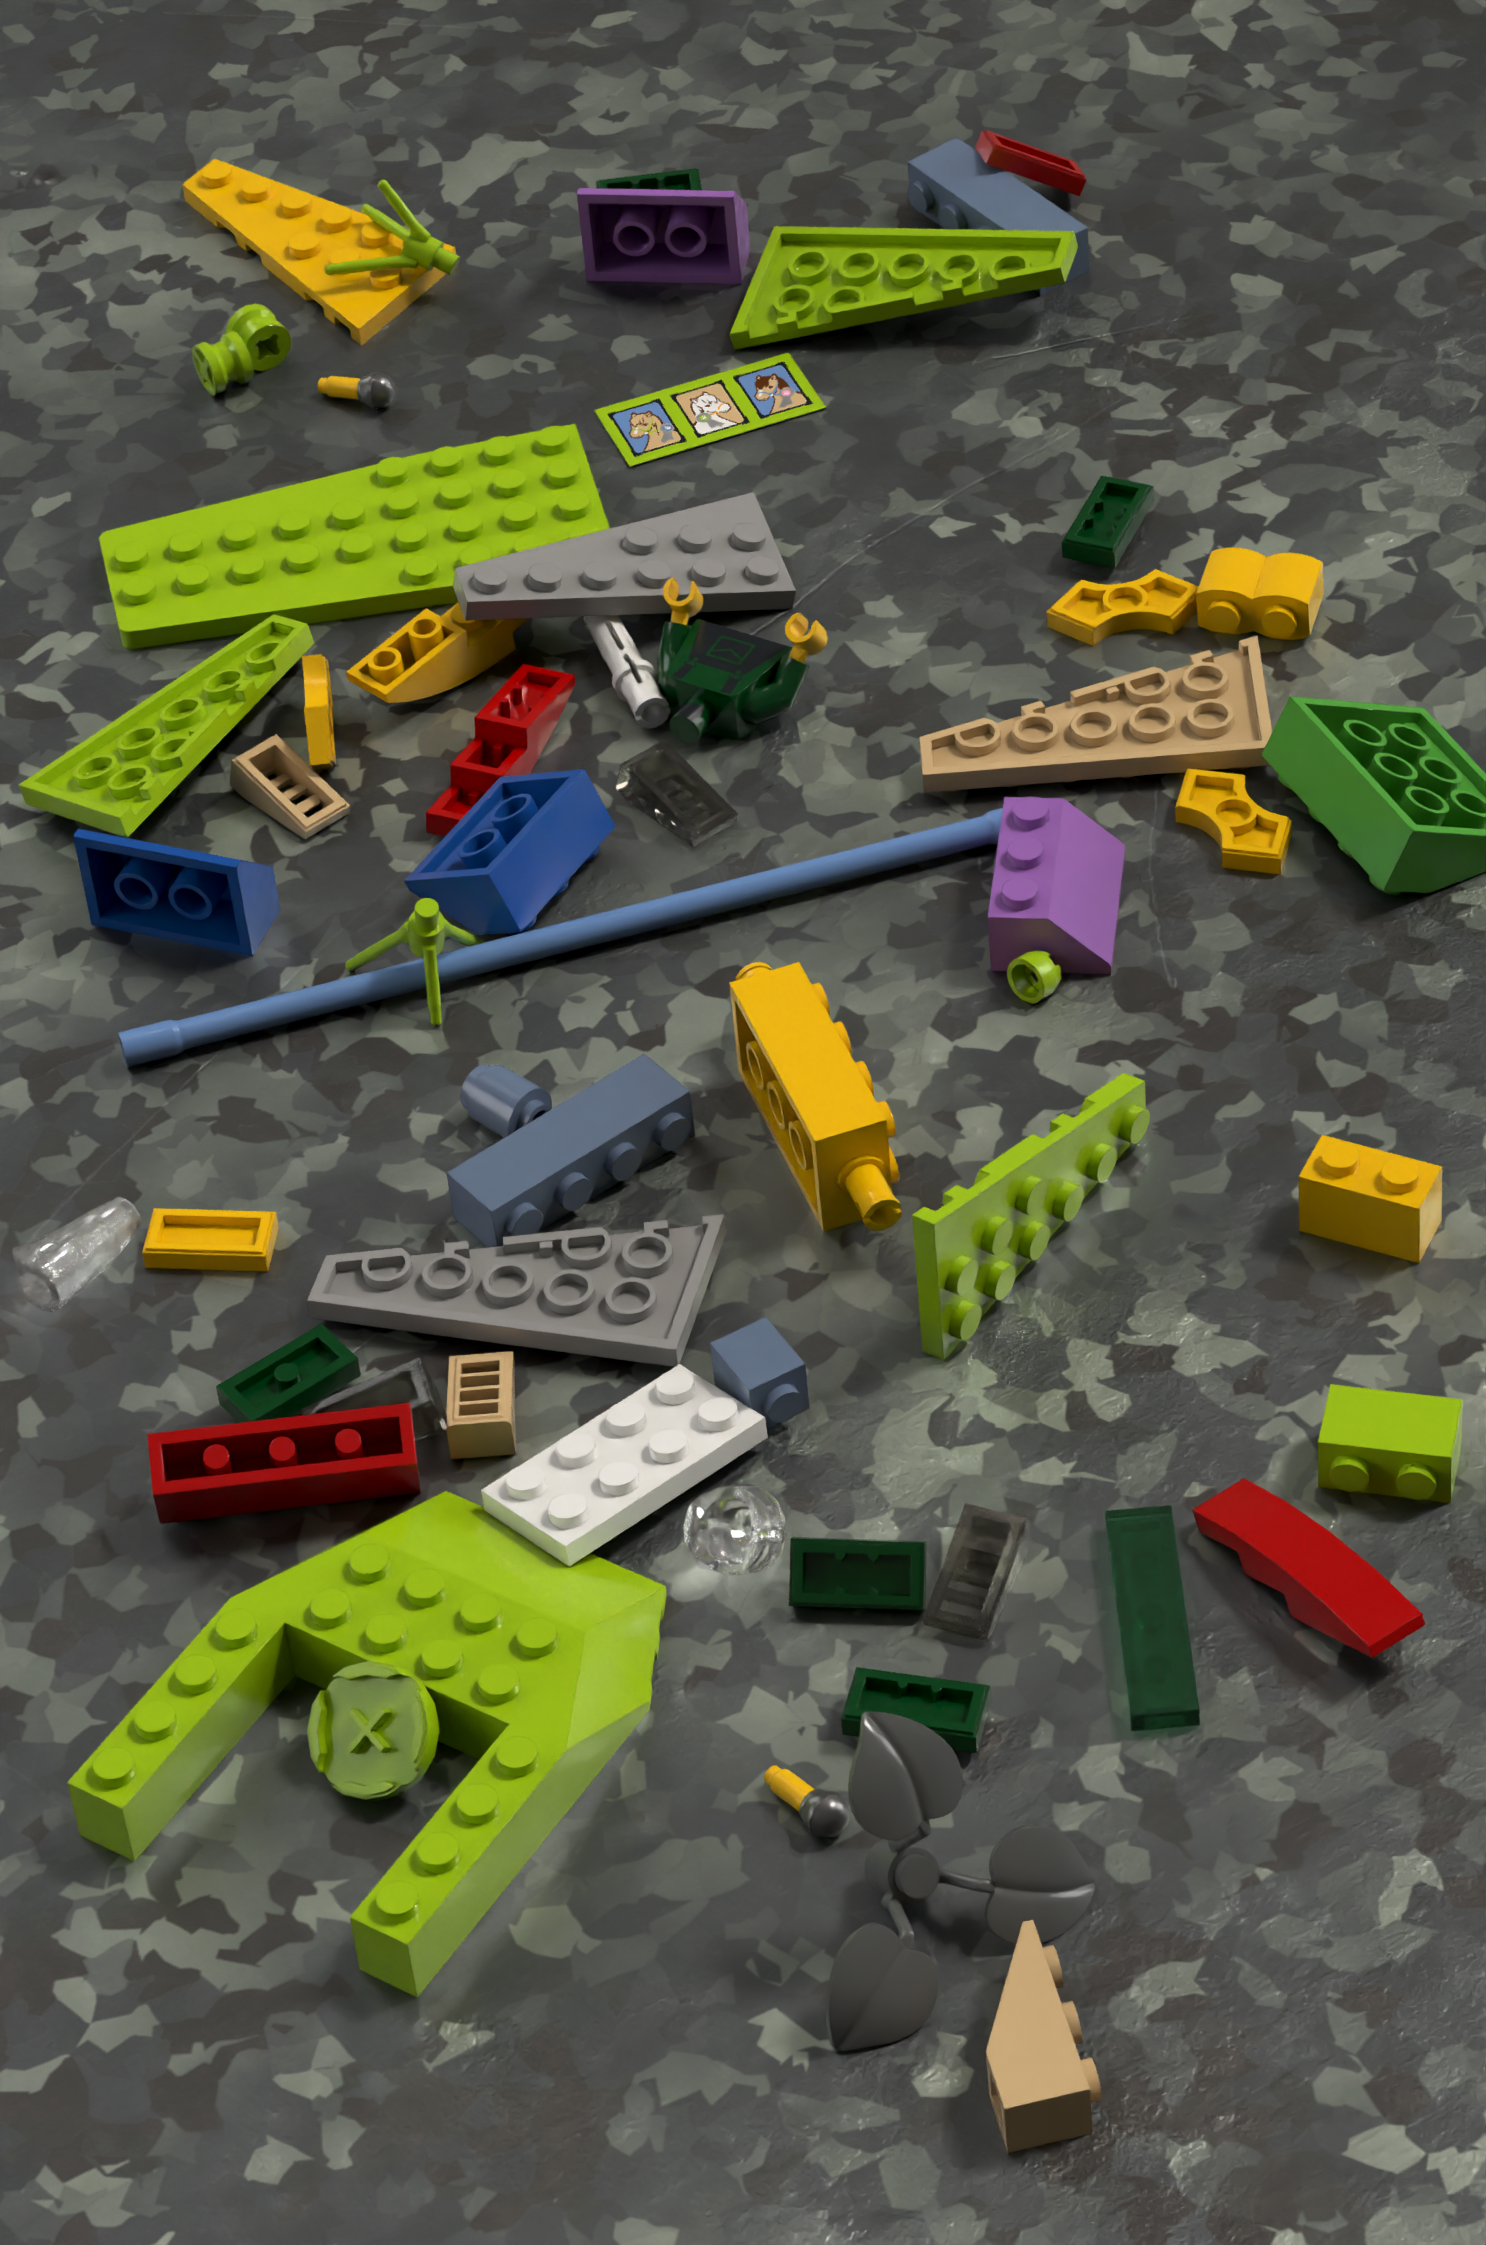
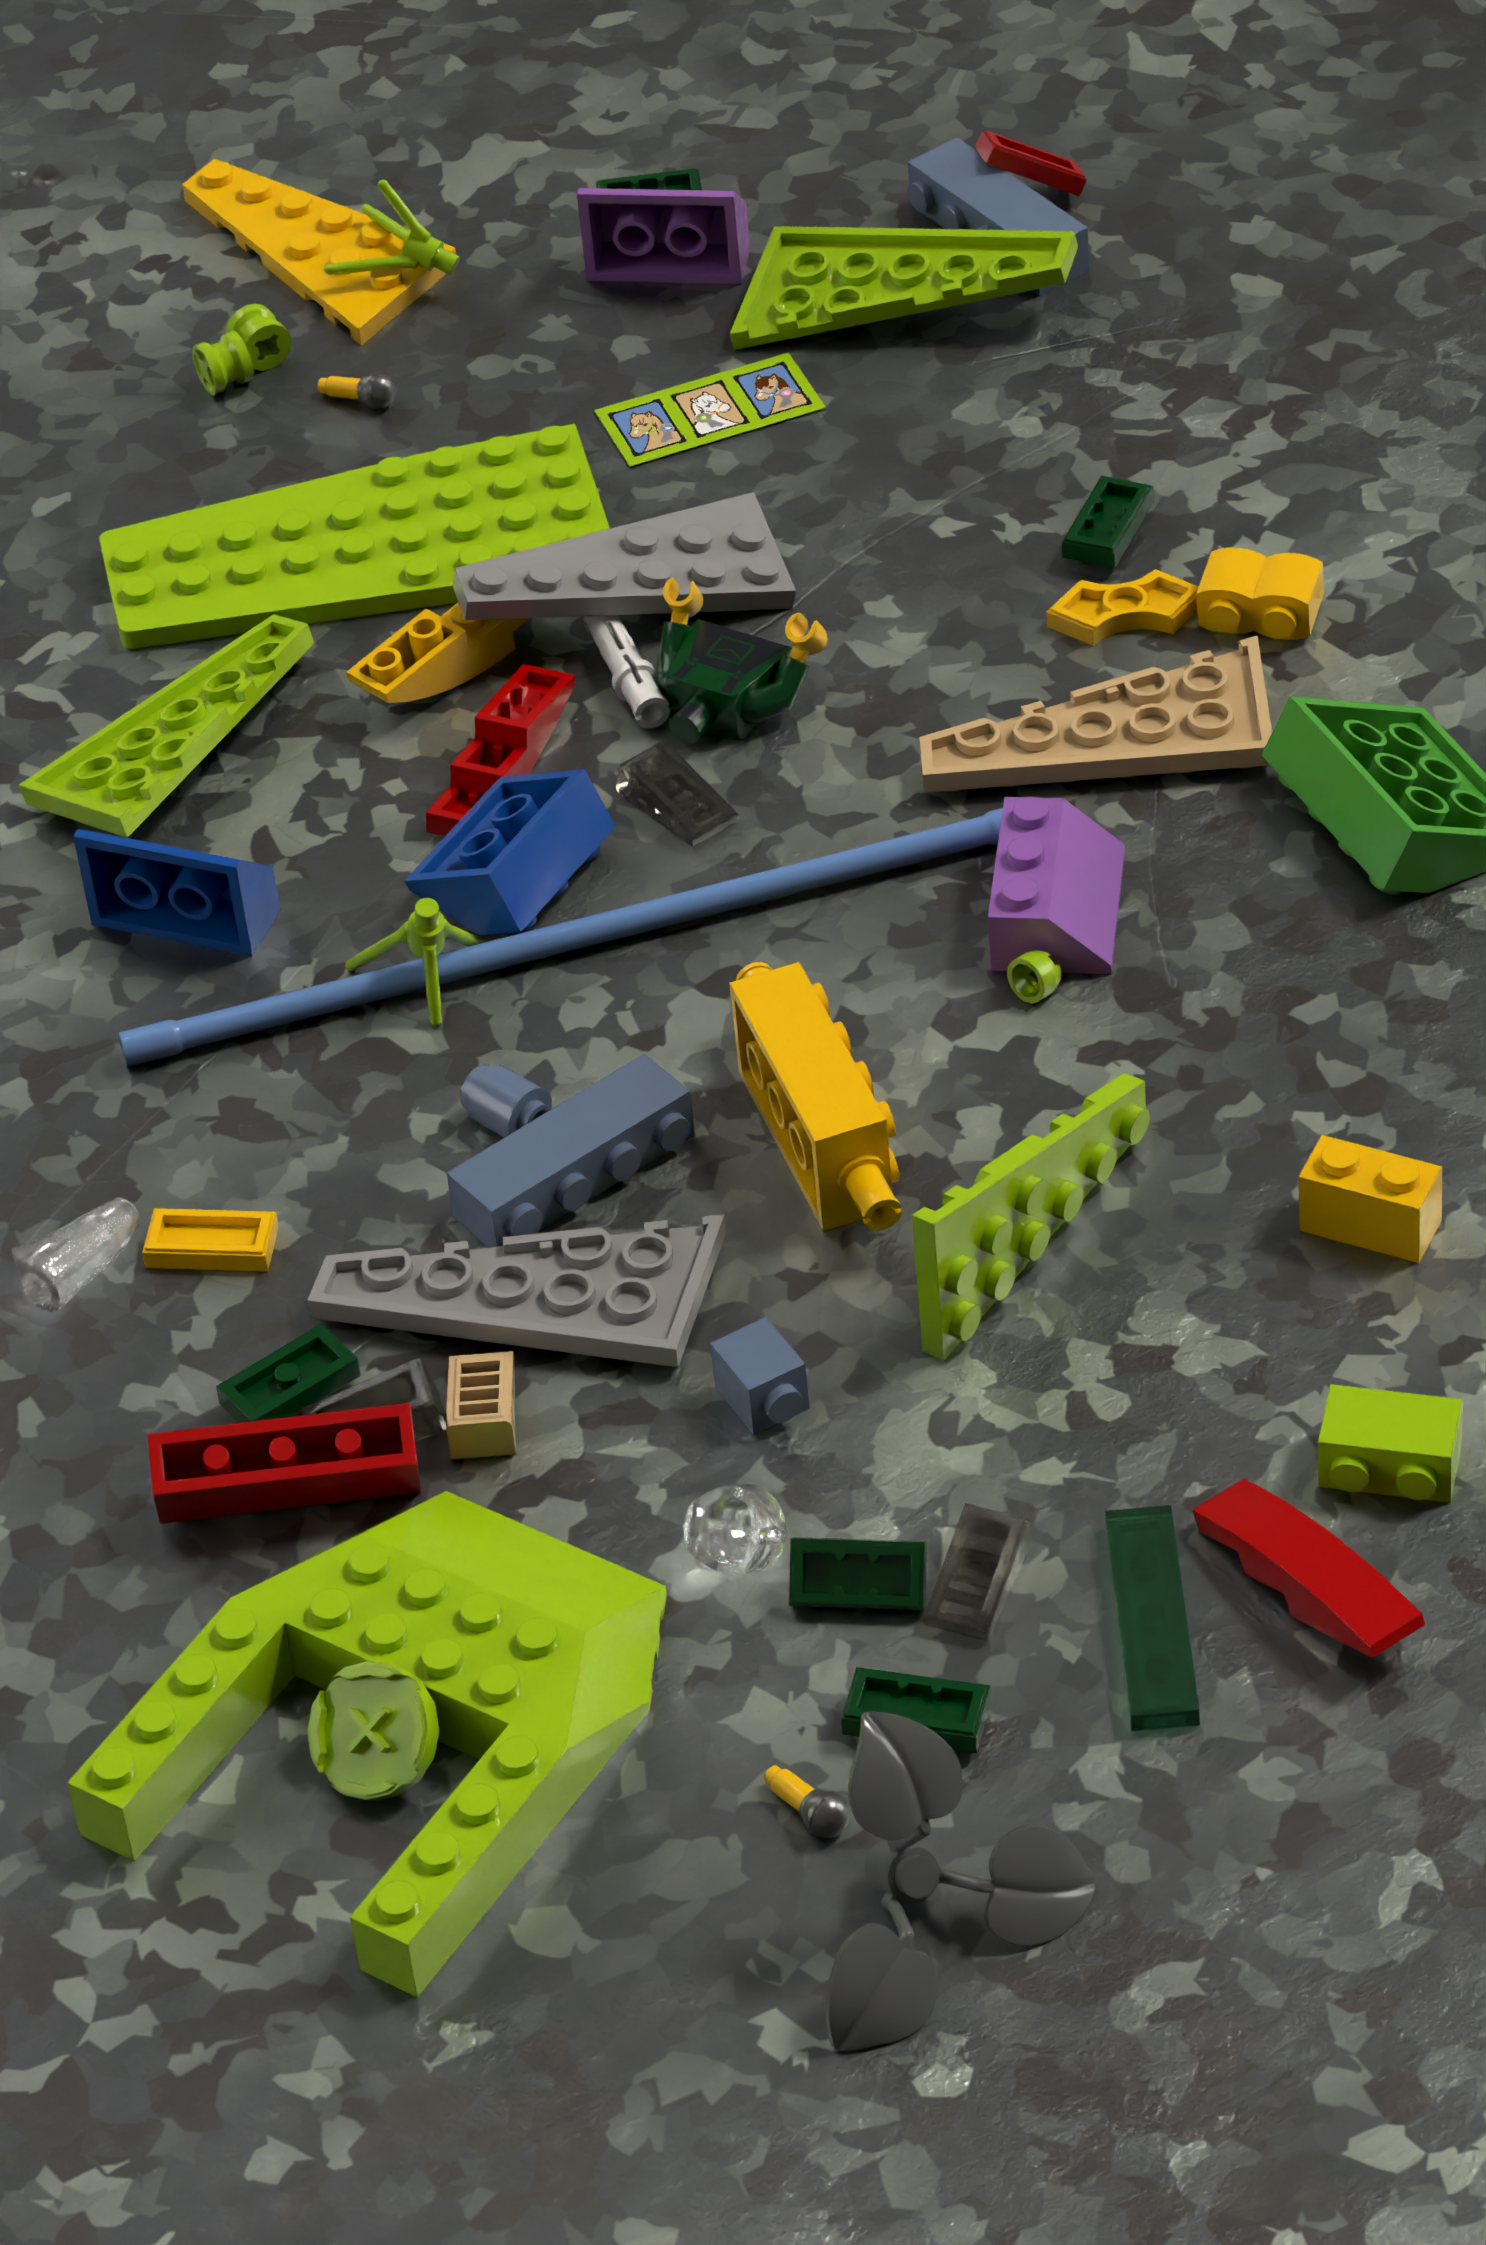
(275, 757): tan slope -> none
(319, 712): yellow tile -> none
(624, 1464): white plate -> none
(1032, 2057): tan slope -> none
(1244, 831): yellow tile -> none

